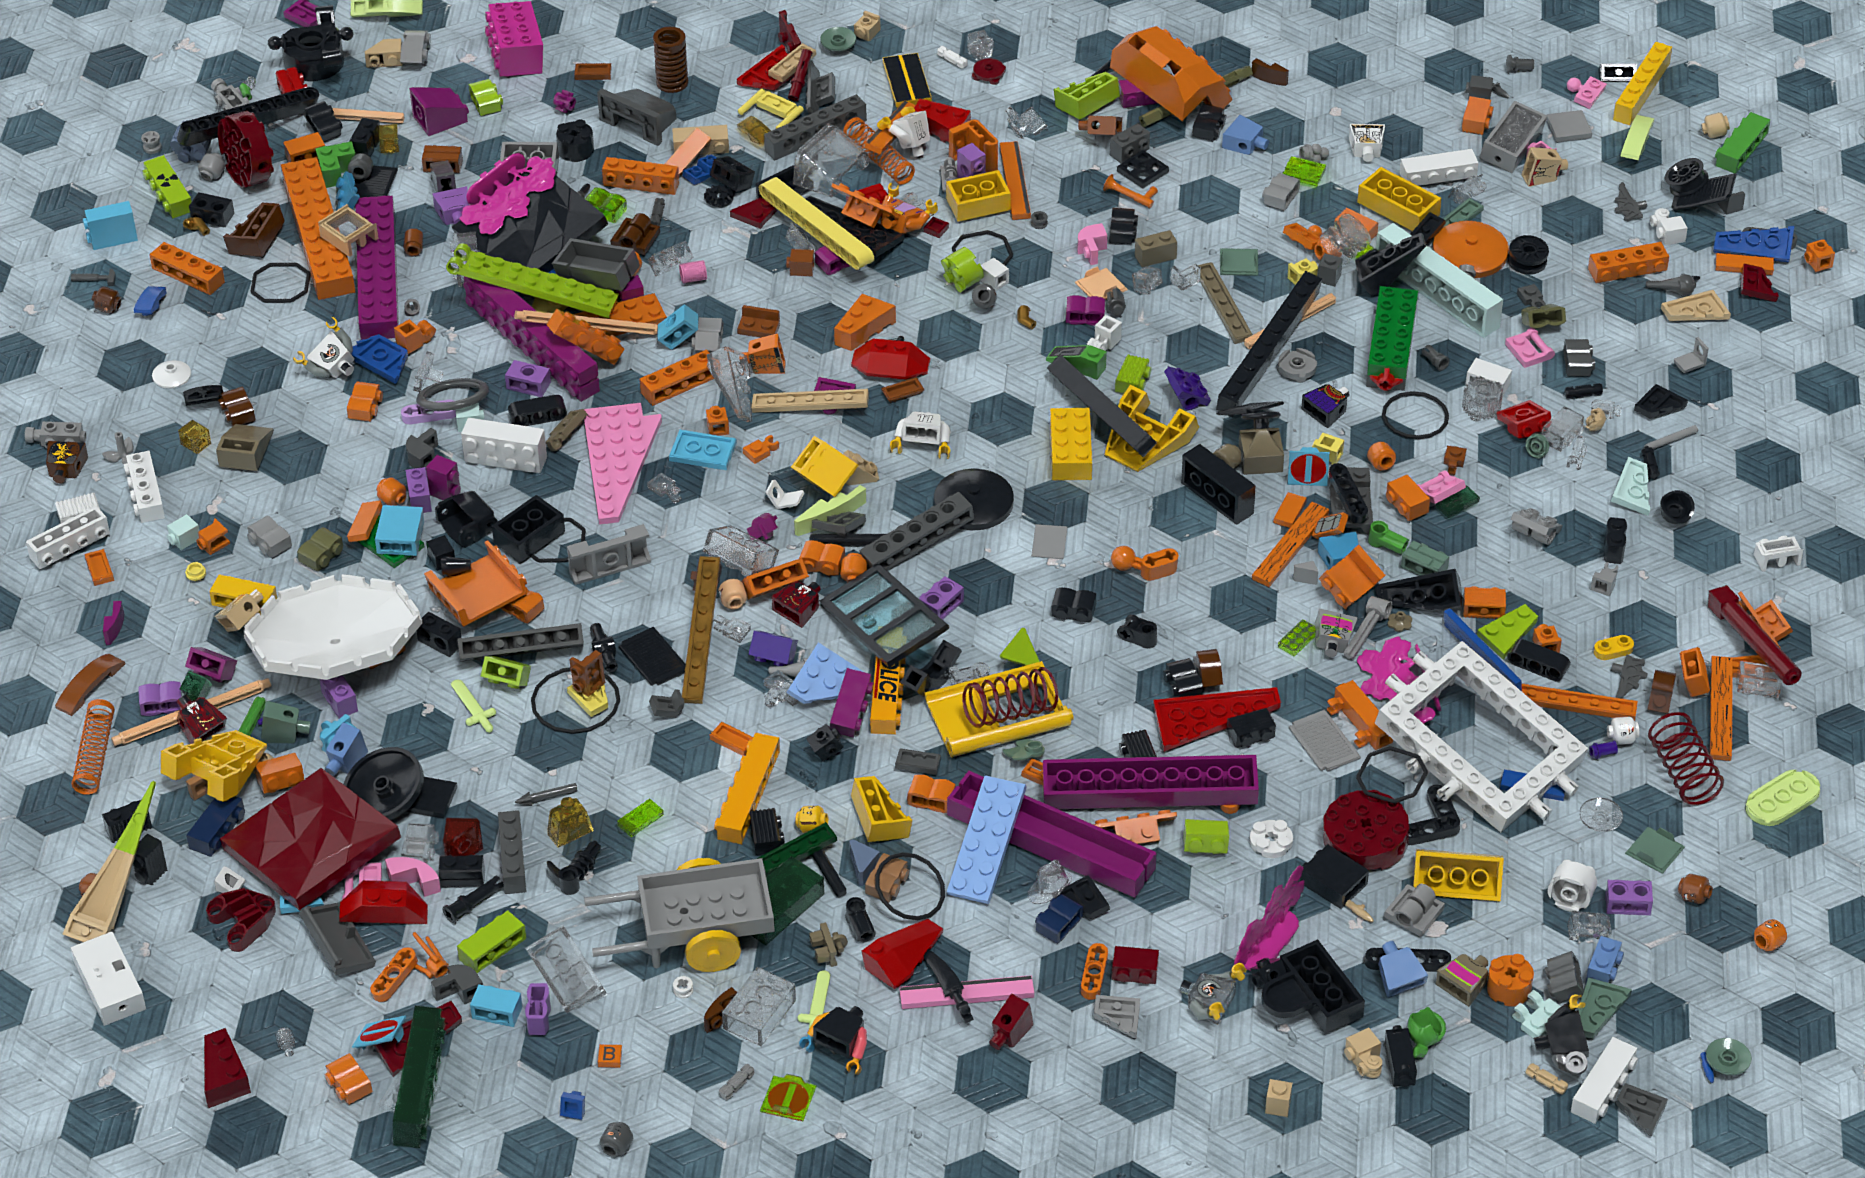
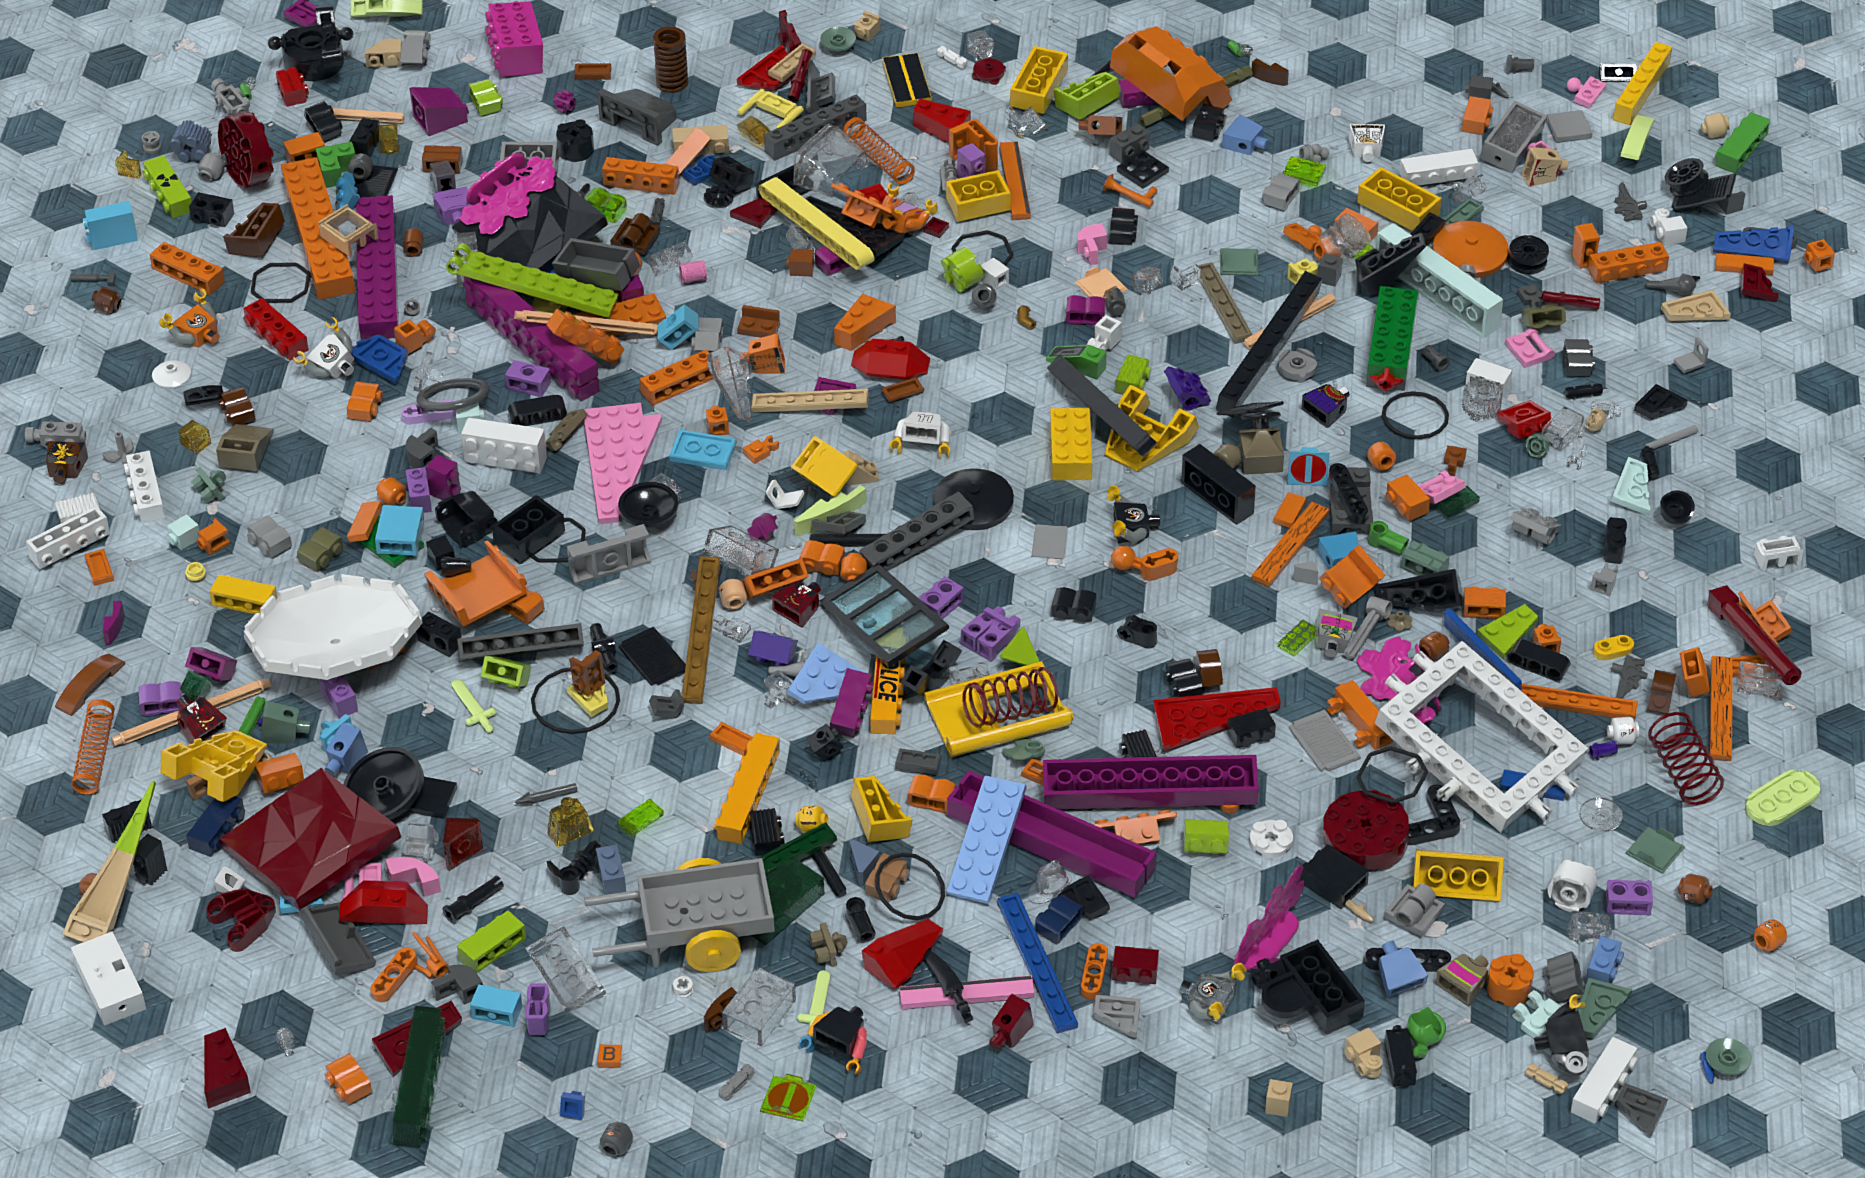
(127, 166): none -> clear yellow bracket
(149, 300): blue slope -> none
(195, 325): none -> torso
(196, 224): pearl gold arm -> none
(216, 479): none -> sand green hips
(239, 611): tan torso -> none
(265, 111): black beam -> none
(275, 329): none -> red brick
(380, 1032): medium azure piece -> none
(461, 871): black brick -> none
(512, 852): dark grey brick -> none
(610, 870): none -> sand blue brick
(648, 504): none -> black dish
(883, 138): orange tile -> none
(910, 129): white torso -> none
(989, 632): none -> medium lavender hips
(1037, 963): none -> blue tile
(1038, 78): none -> yellow brick
(1039, 220): dark grey bush -> none
(1130, 518): none -> torso
(1156, 248): dark tan brick -> none
(1240, 50): none -> clear arm
(1330, 444): light yellow brick -> none
(1330, 525): tile -> none
(1434, 645): none -> dark orange head
(1570, 300): none -> dark red pin
(1585, 243): none -> orange brick

